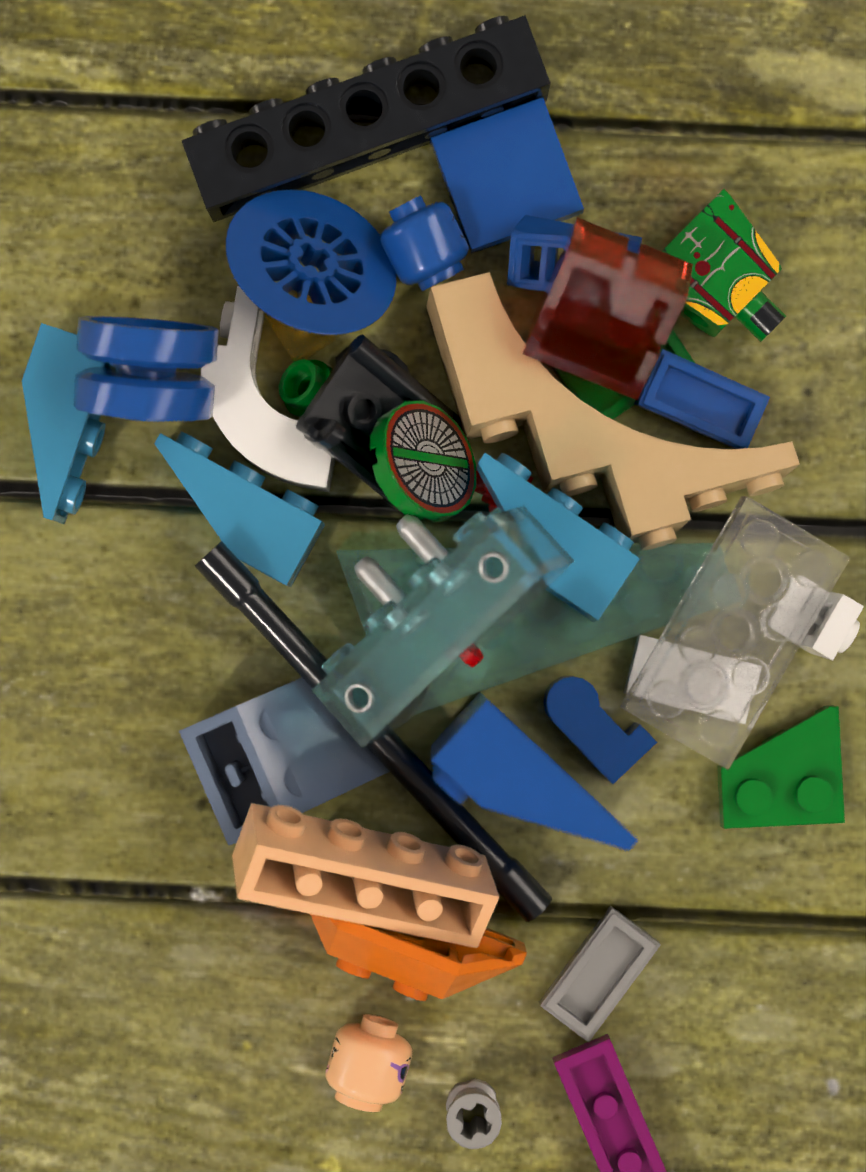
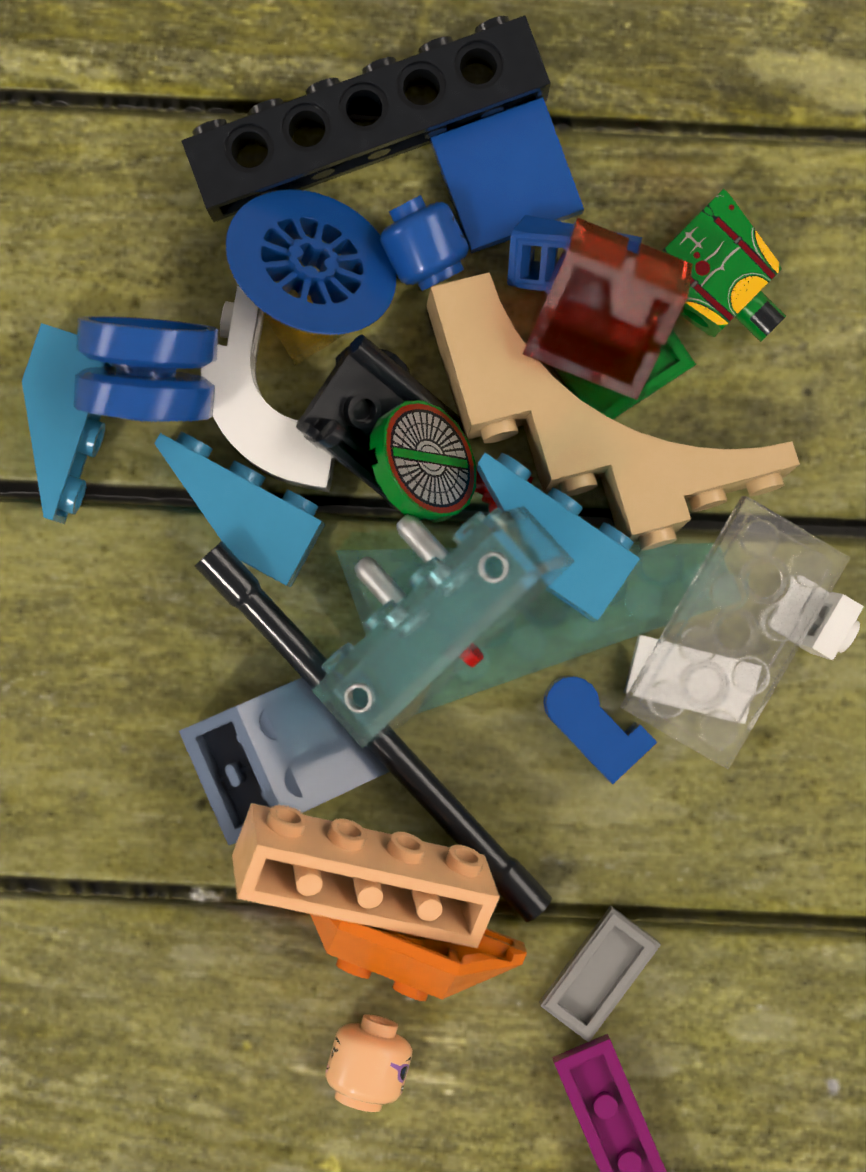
(301, 383): green plate -> none
(479, 1131): light grey bush -> none
(508, 773): blue slope -> none
(702, 400): blue tile -> none
(787, 777): green wing -> none

